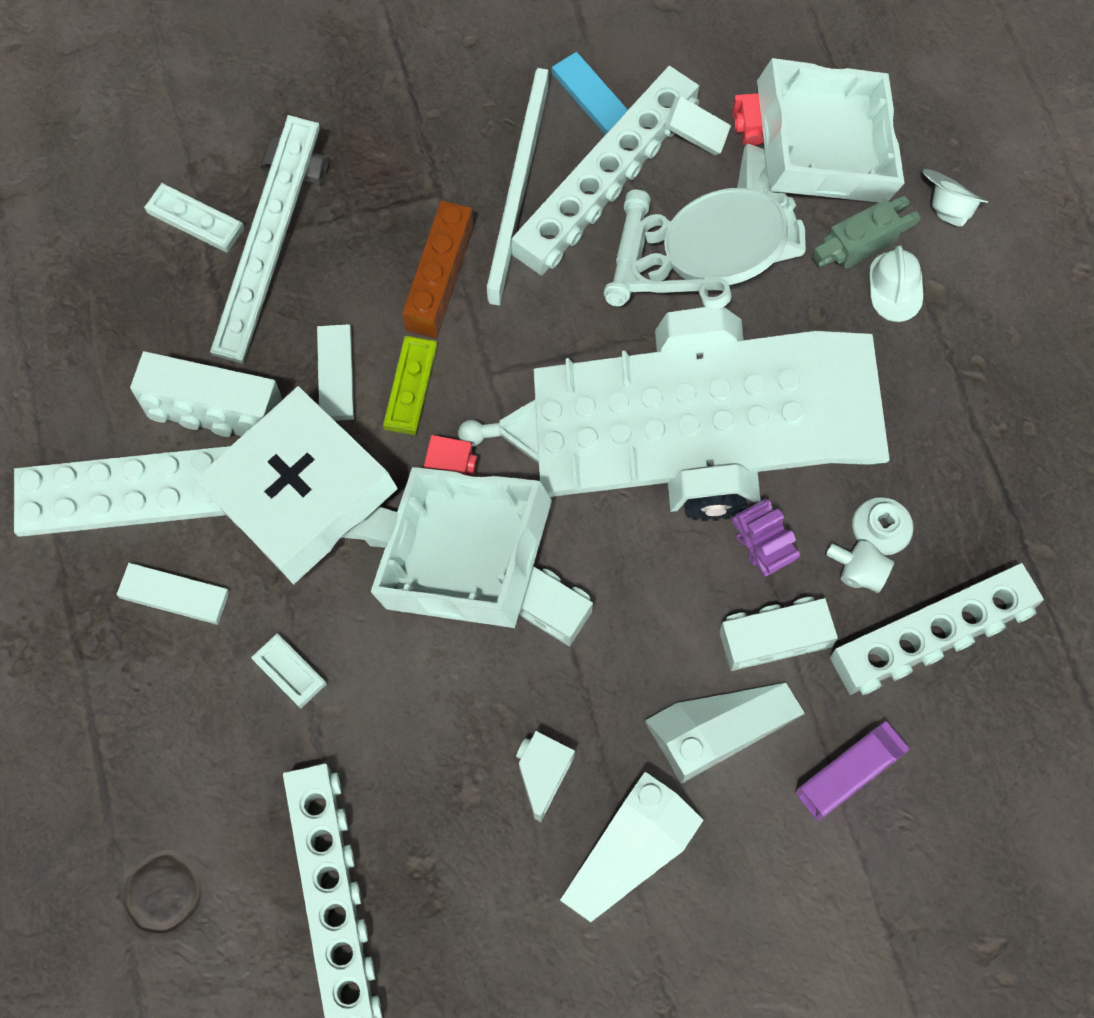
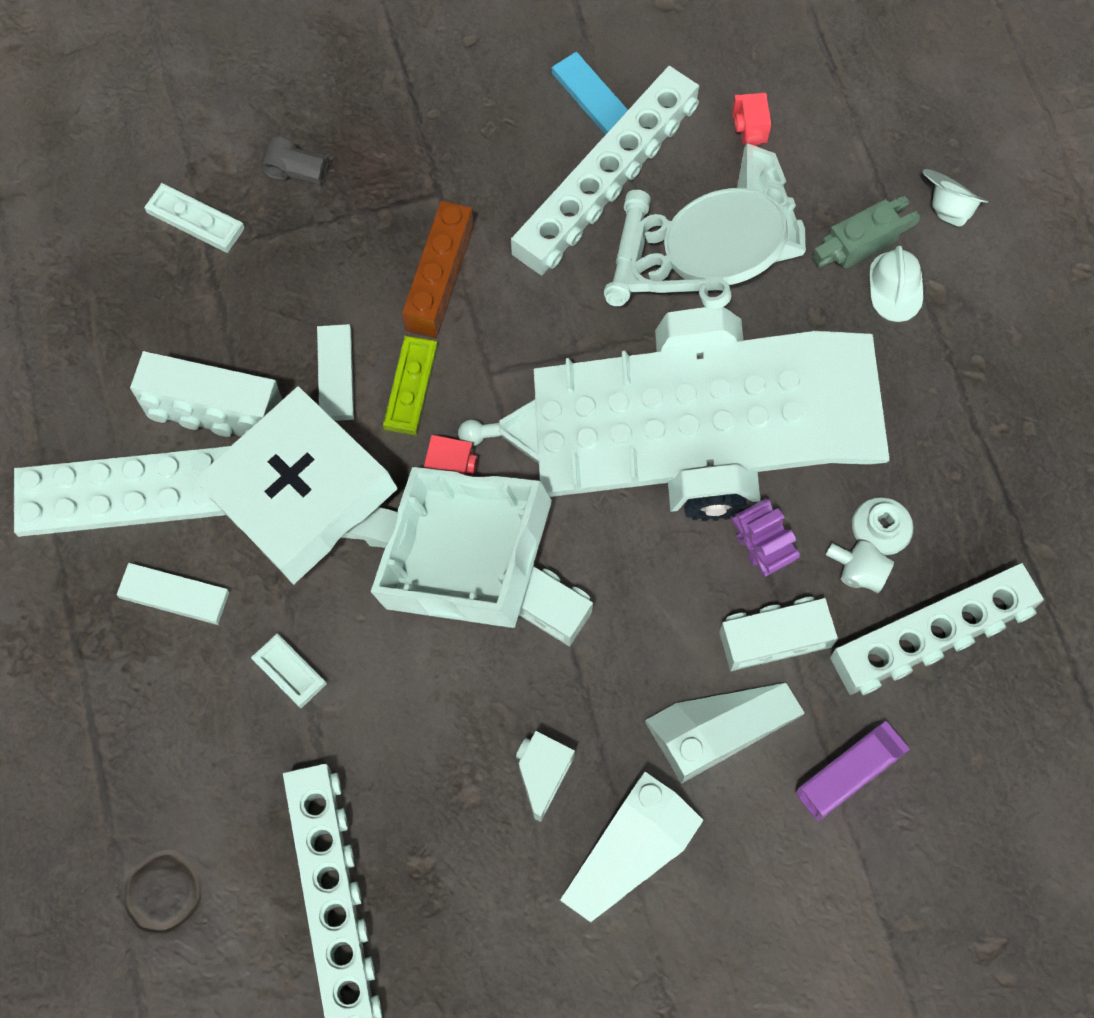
(265, 240): light aqua tile -> none
(517, 187): light aqua tile -> none
(697, 126): light aqua tile -> none
(829, 131): light aqua tile -> none

